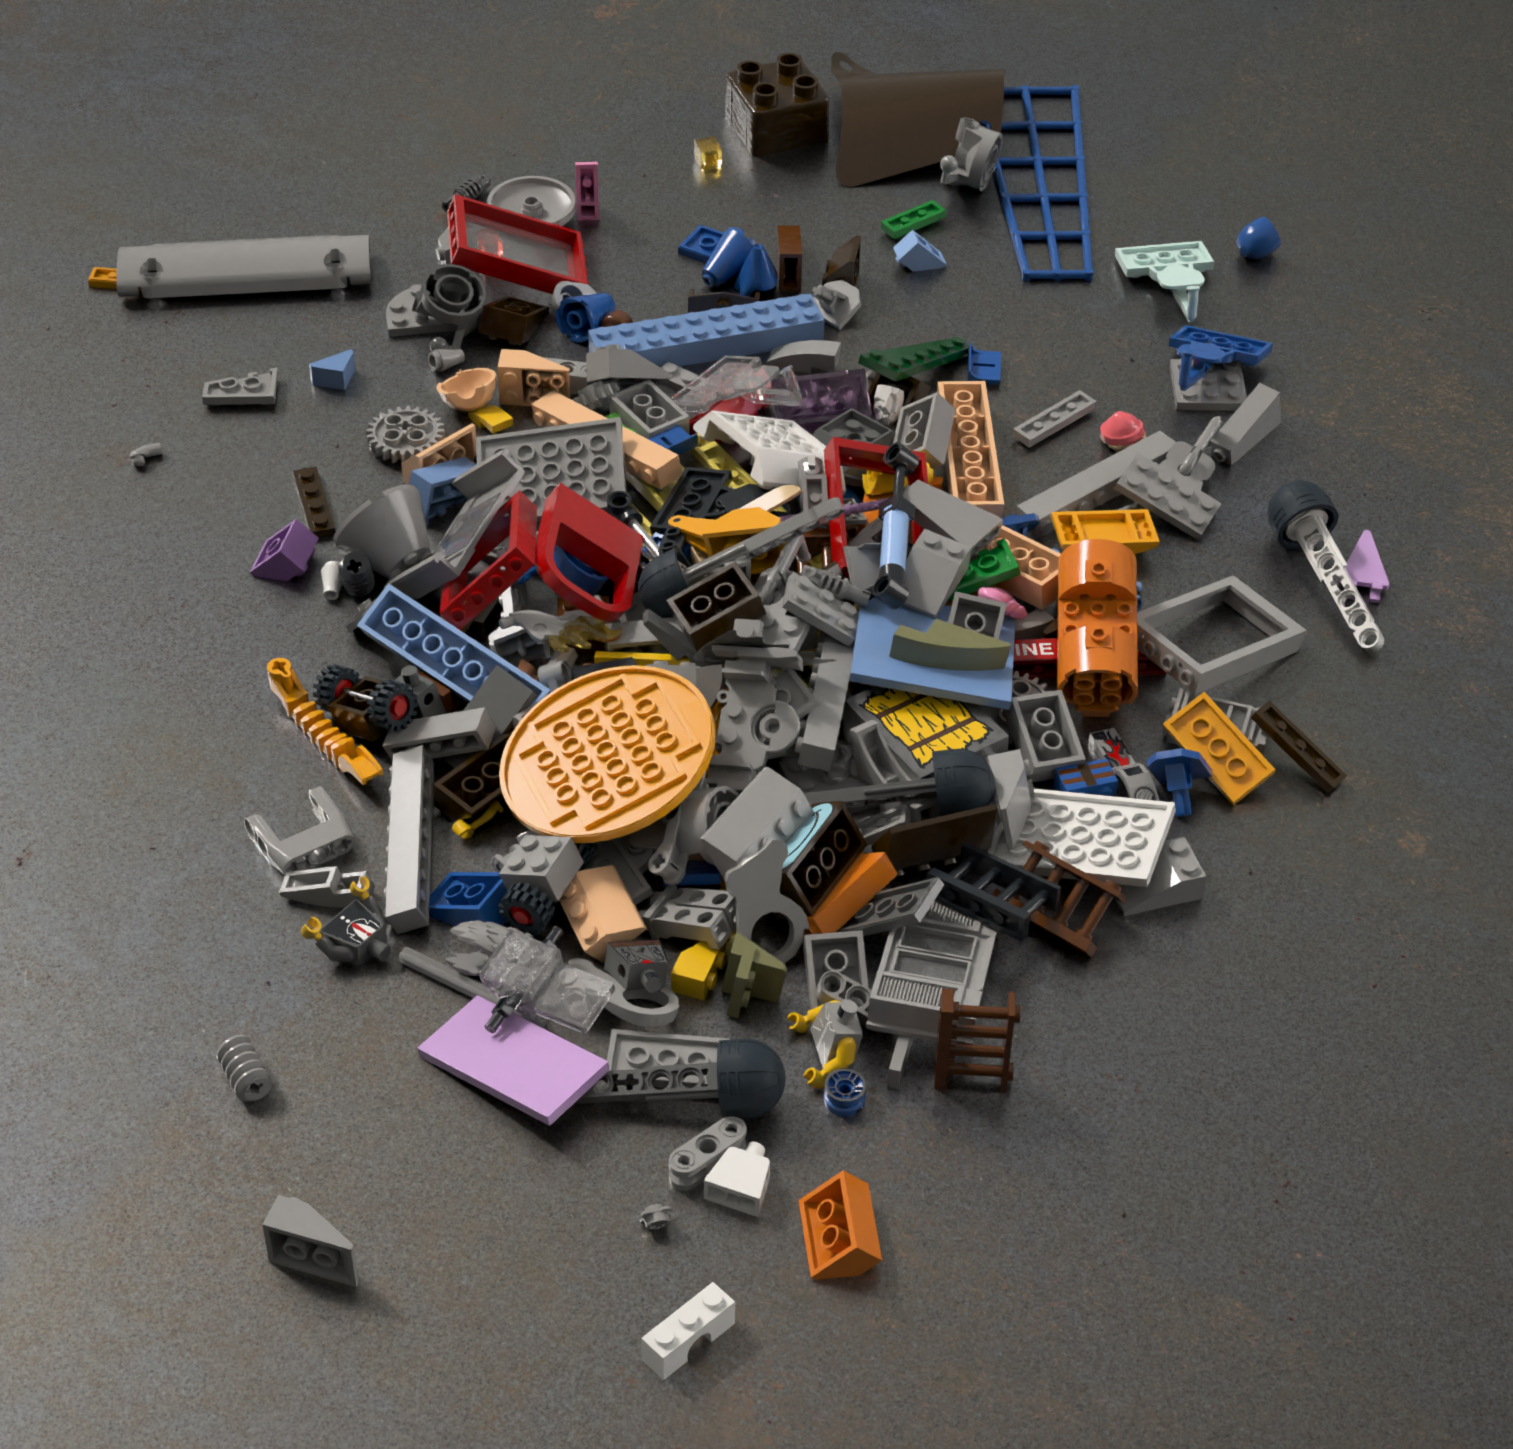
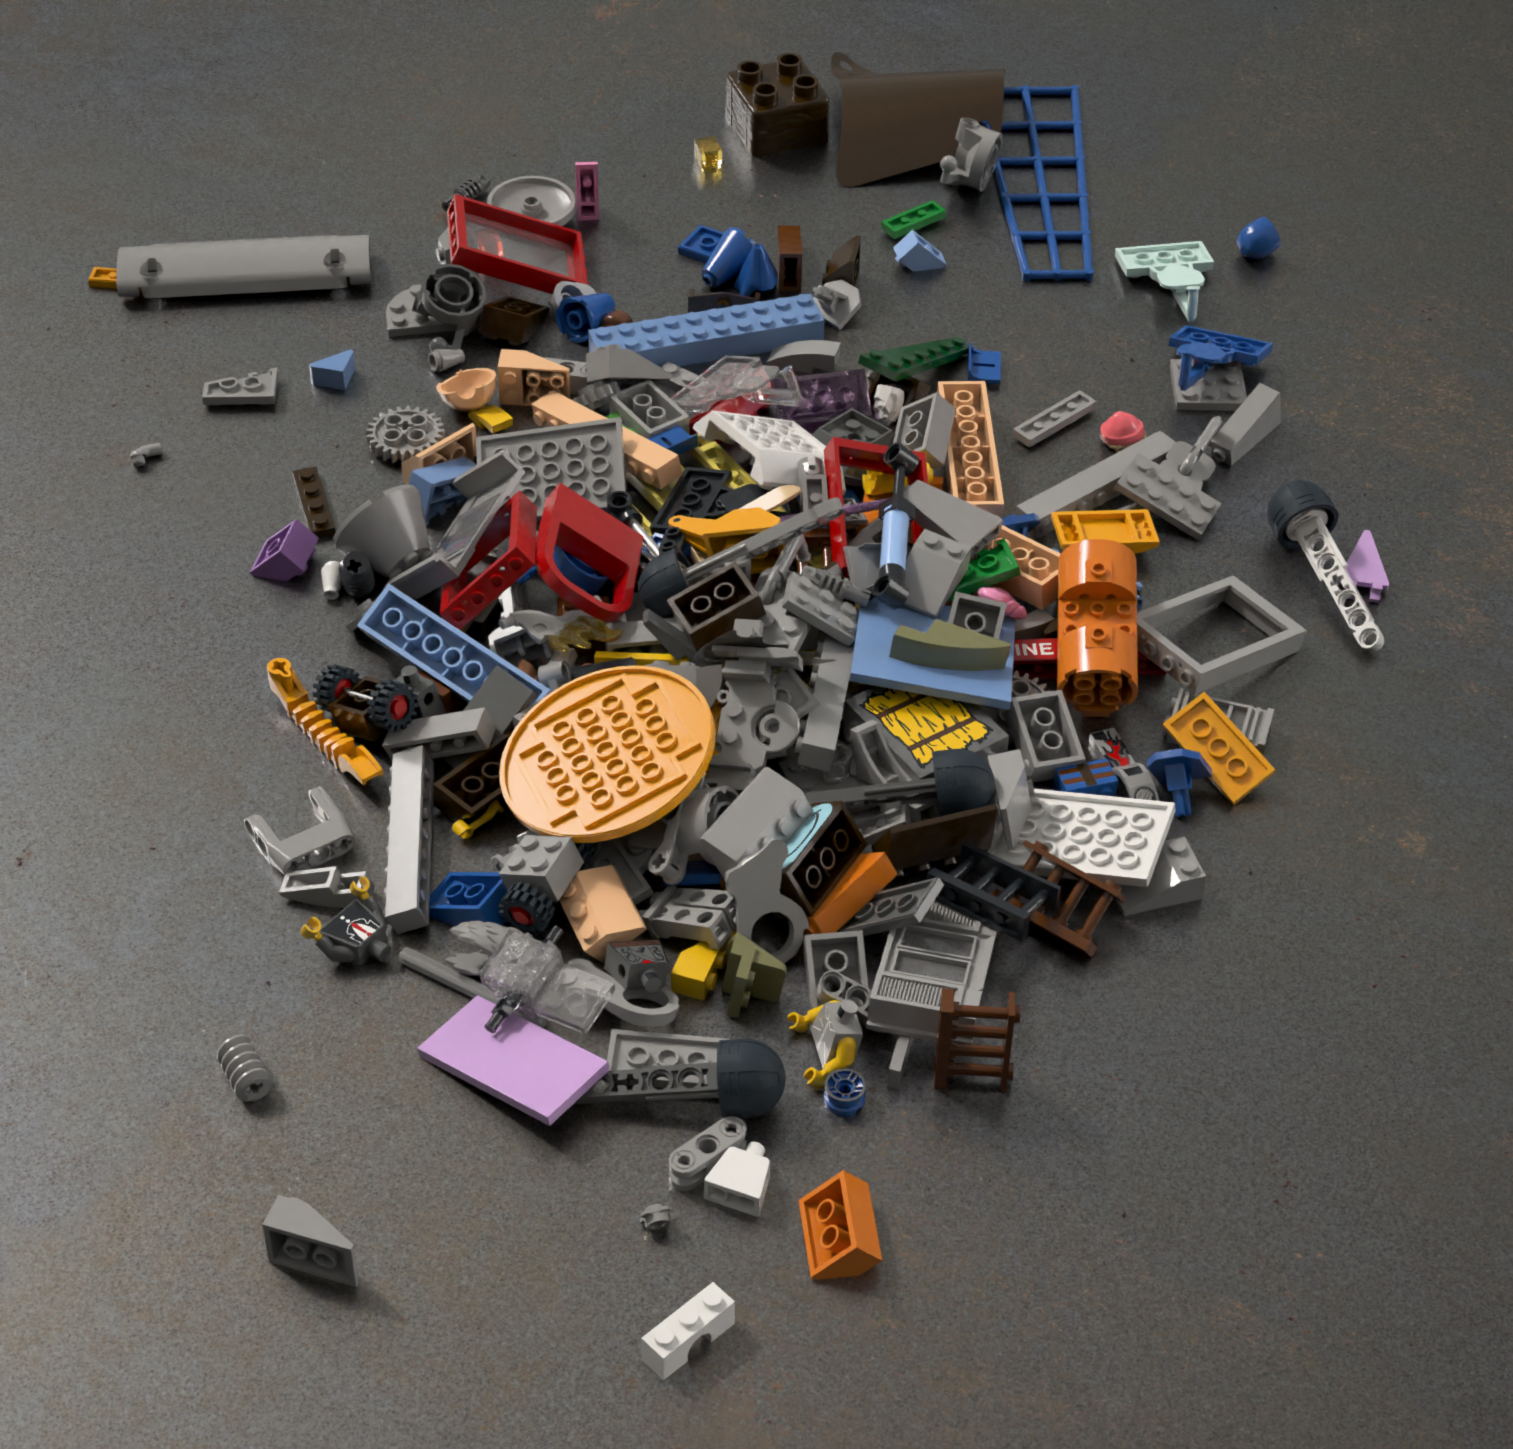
(1298, 747): dark brown plate -> none

